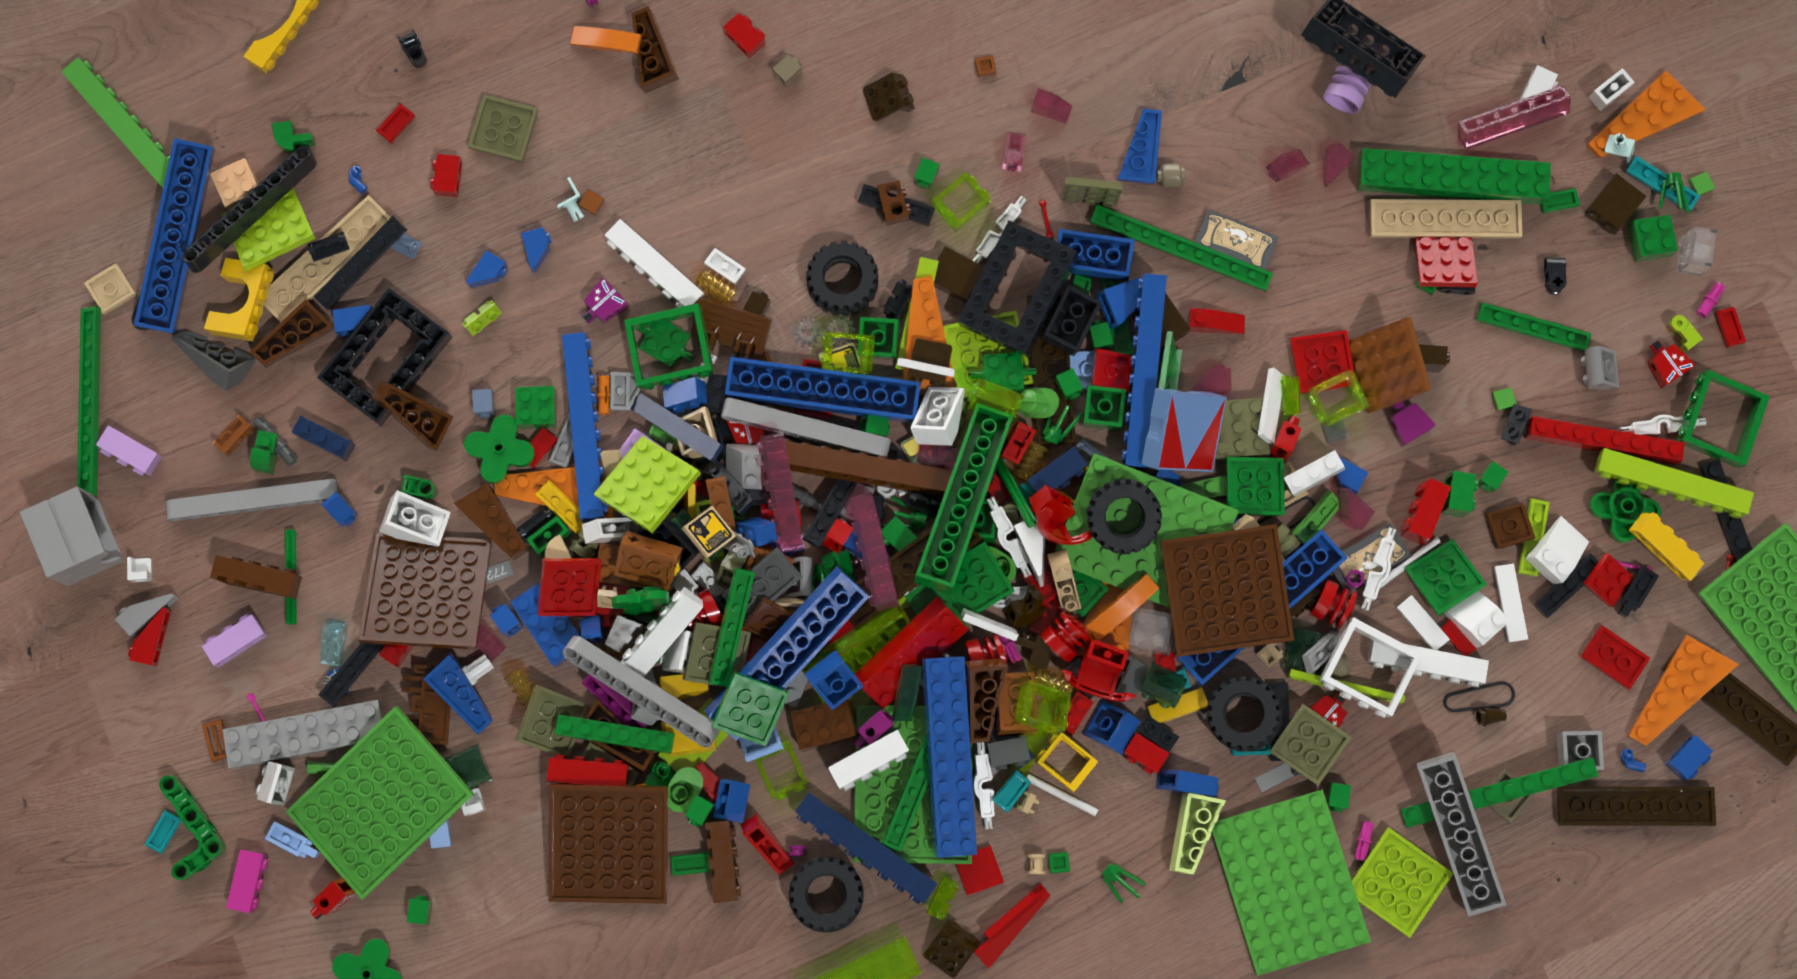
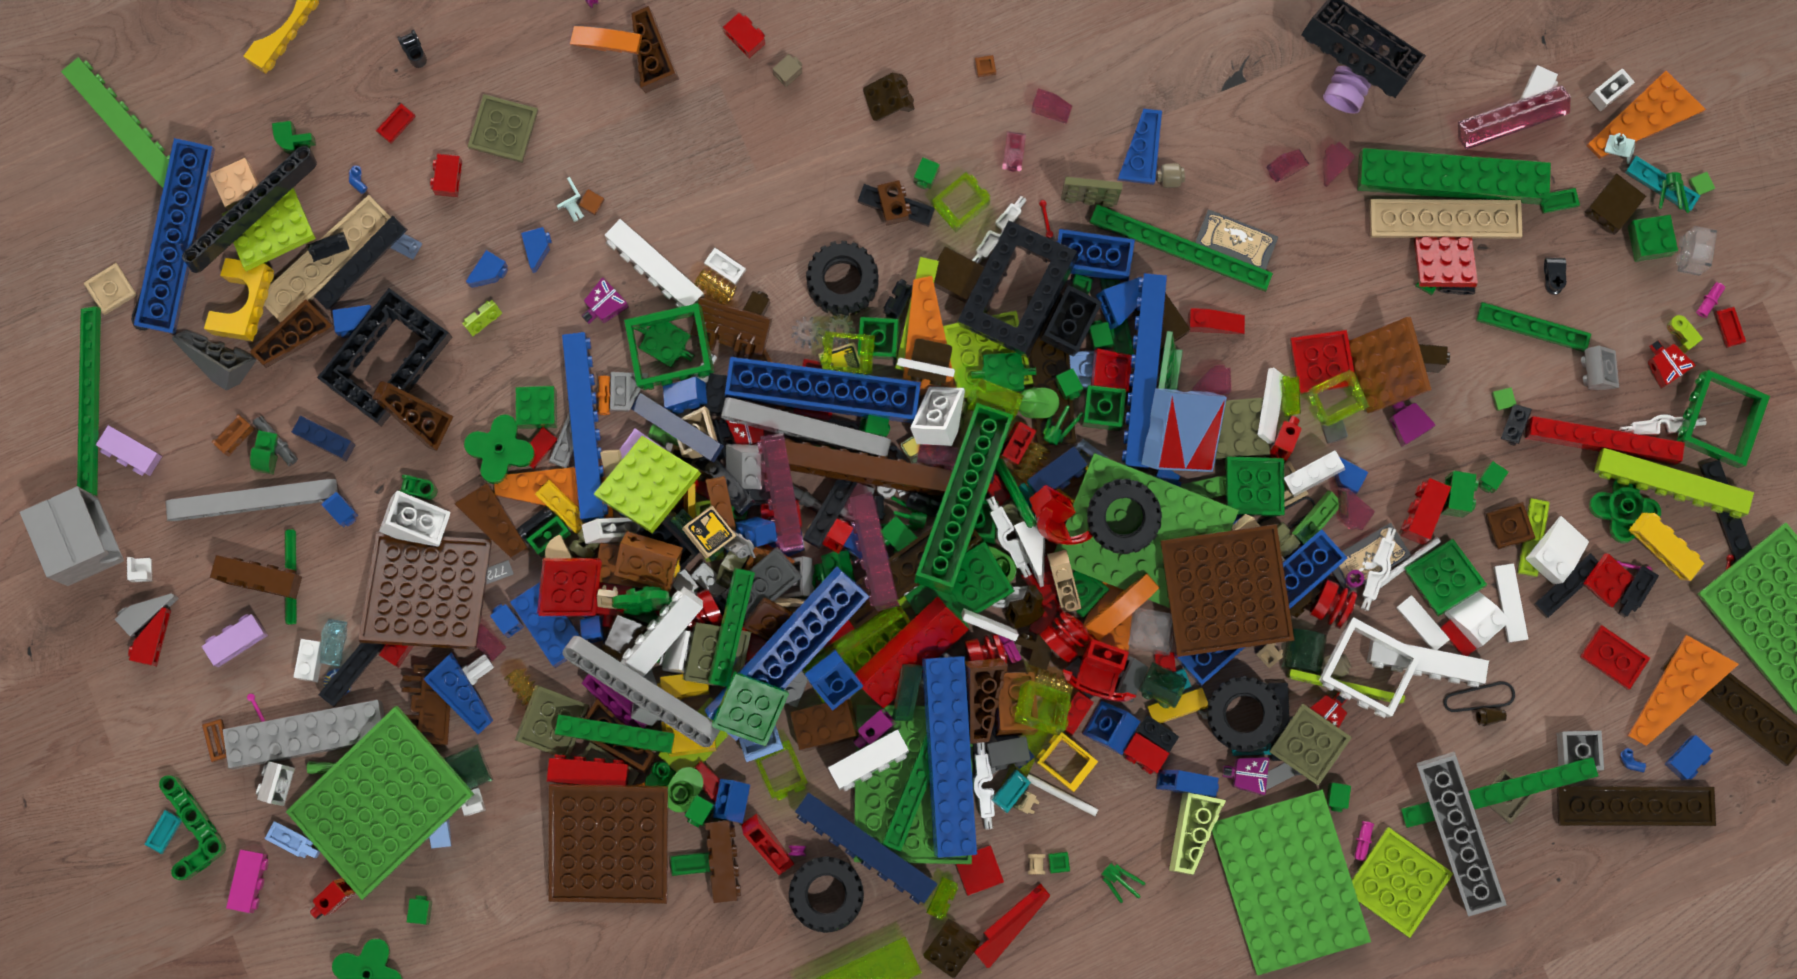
(308, 661): none -> white brick
(483, 403): sand blue brick -> none
(1249, 774): none -> magenta torso
(1321, 651): light grey tile -> none

